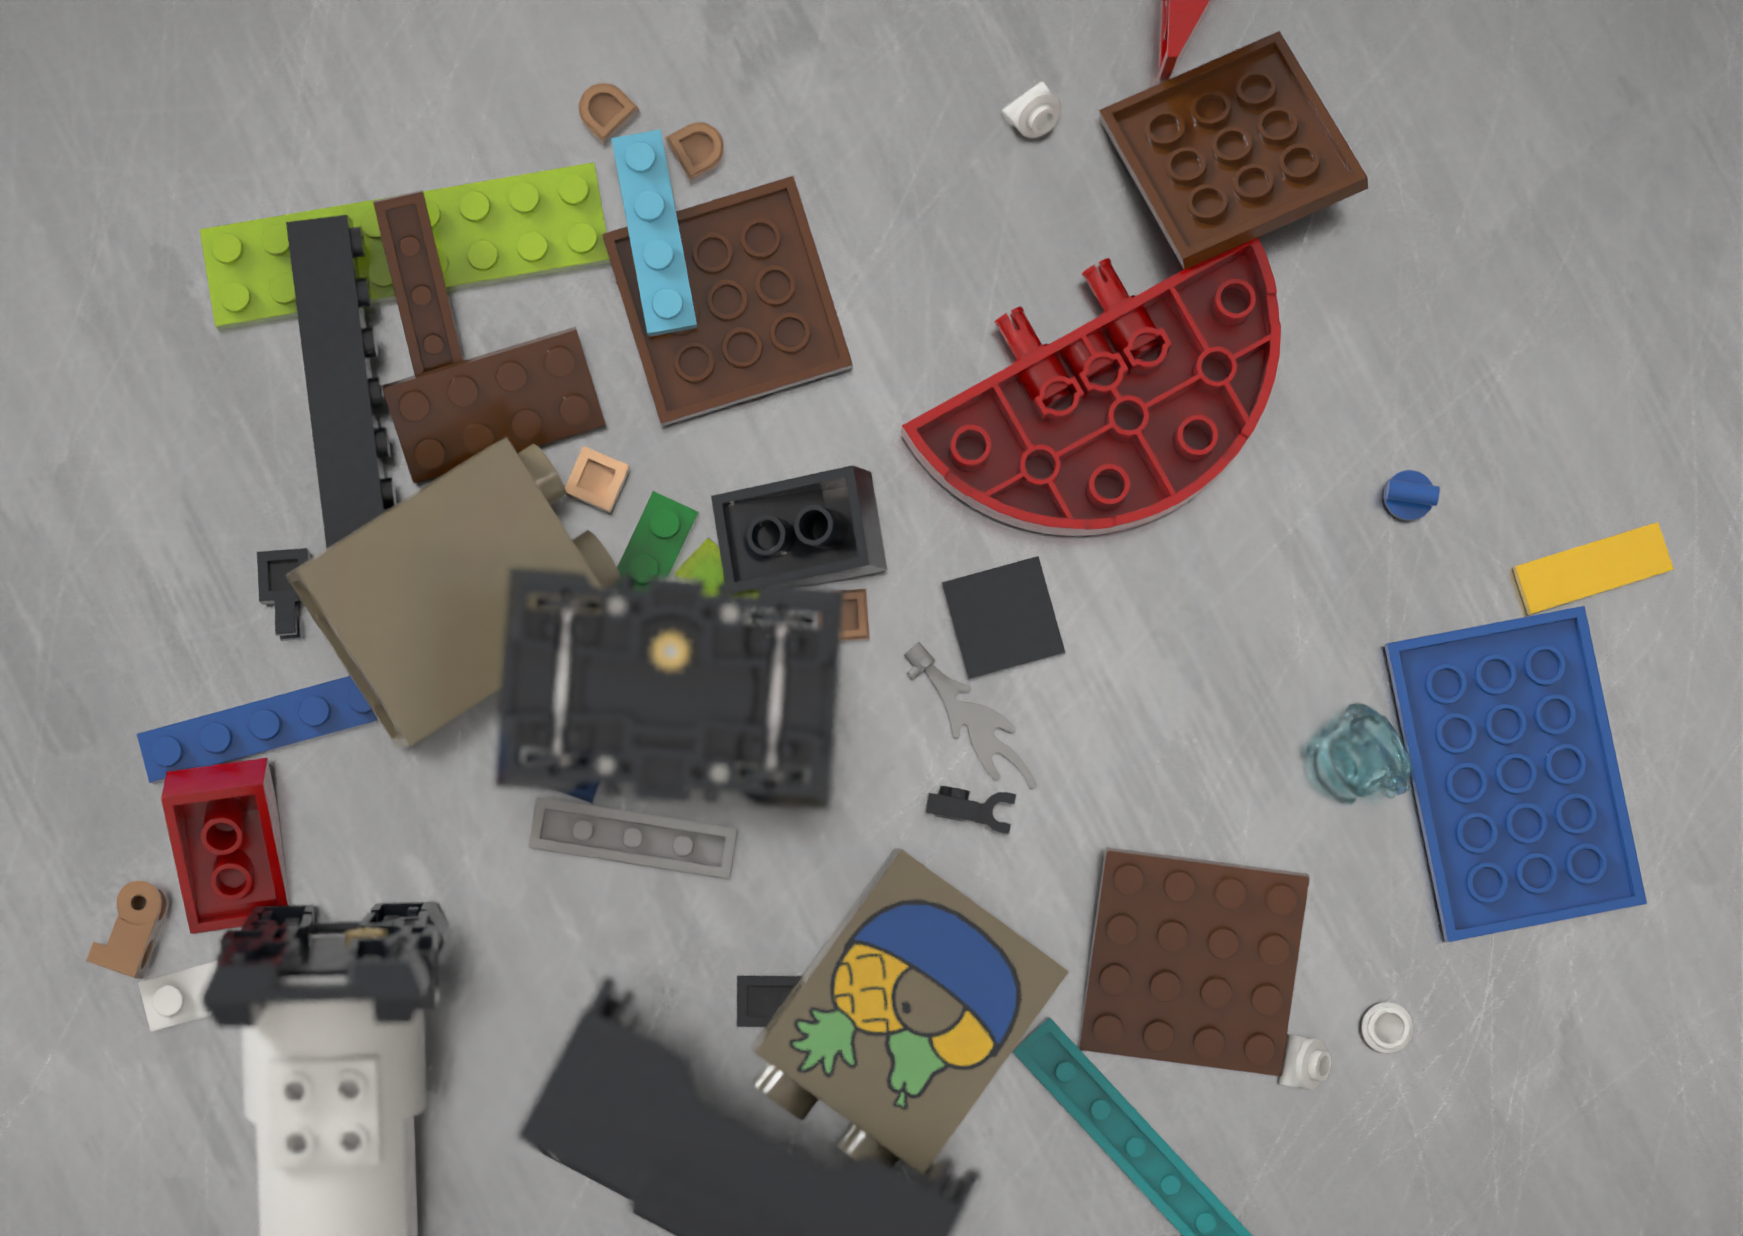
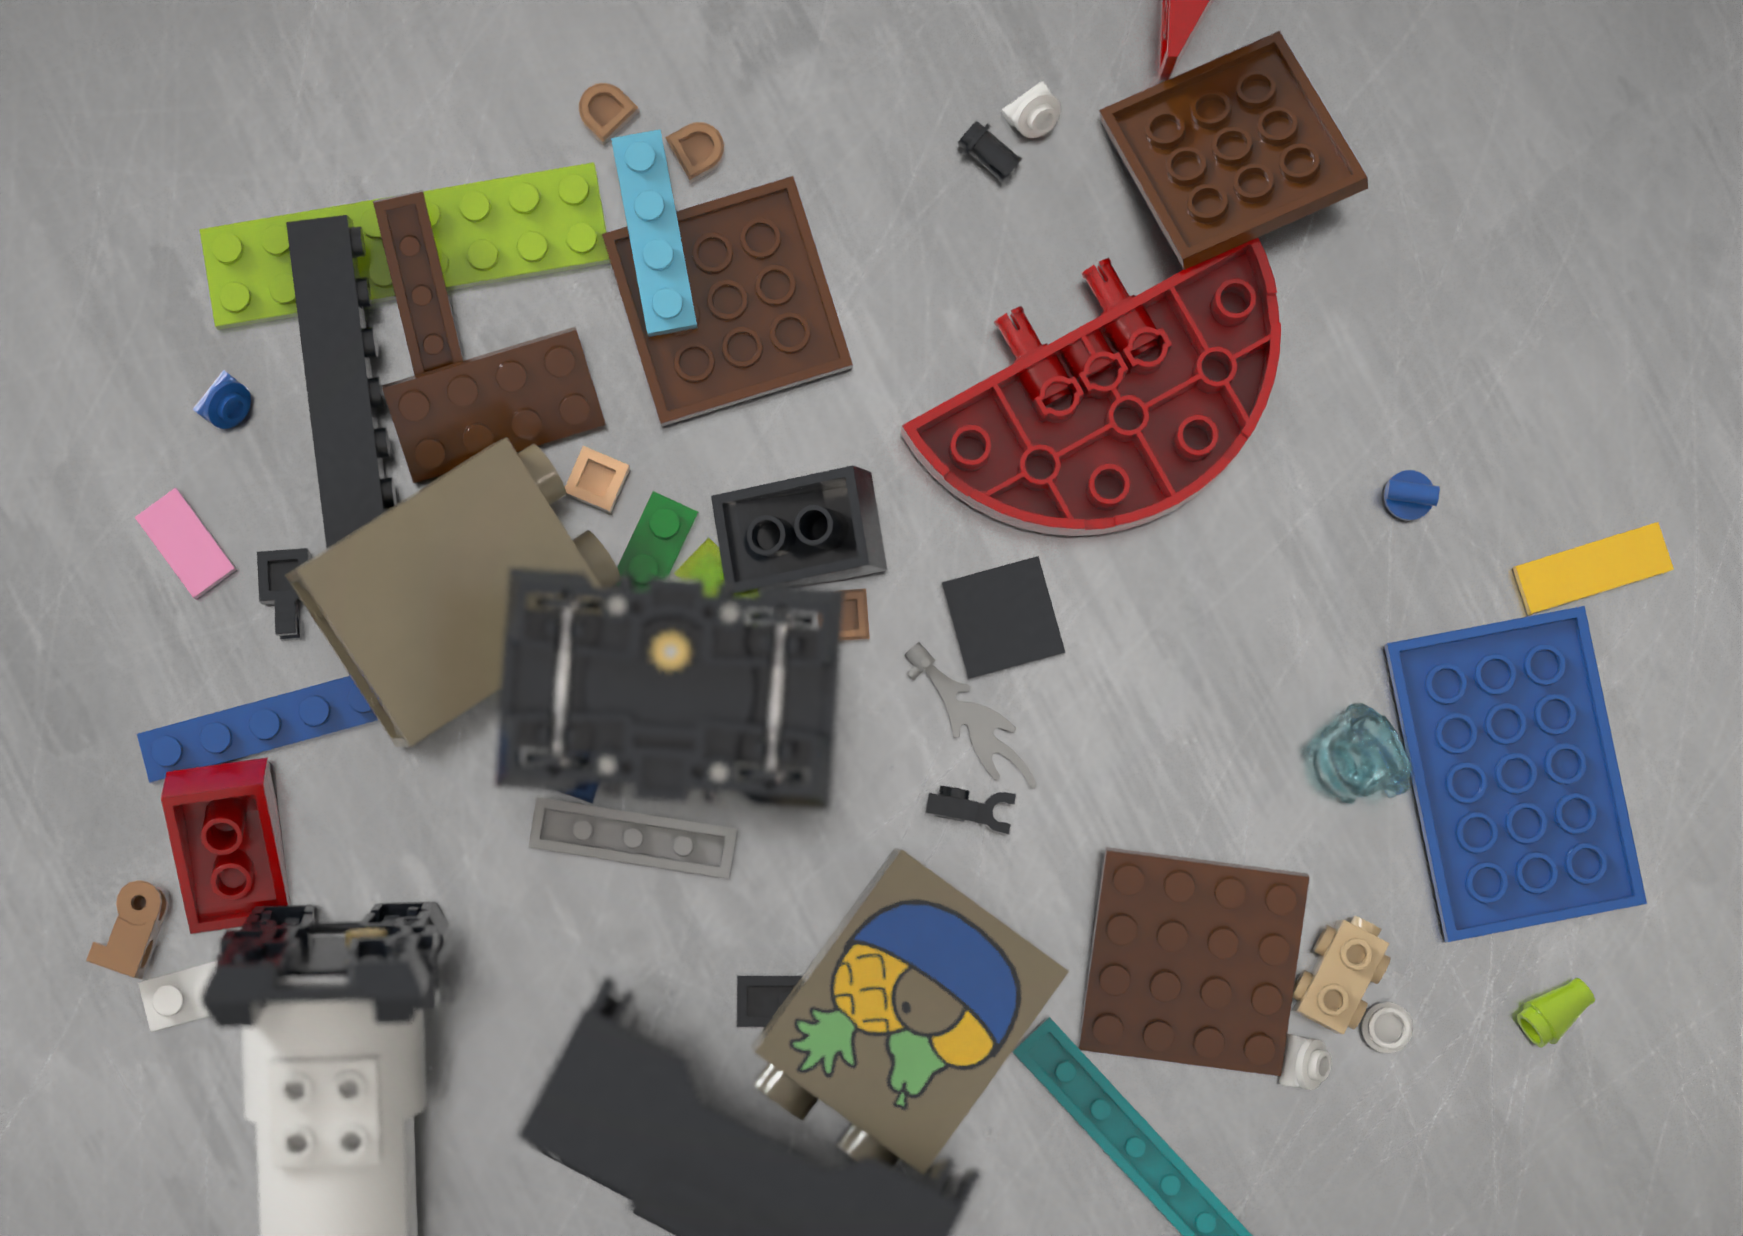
(185, 543): none -> bright pink tile
(224, 402): none -> blue plate
(989, 150): none -> black pin
(1347, 963): none -> tan brick
(1553, 1013): none -> lime cone

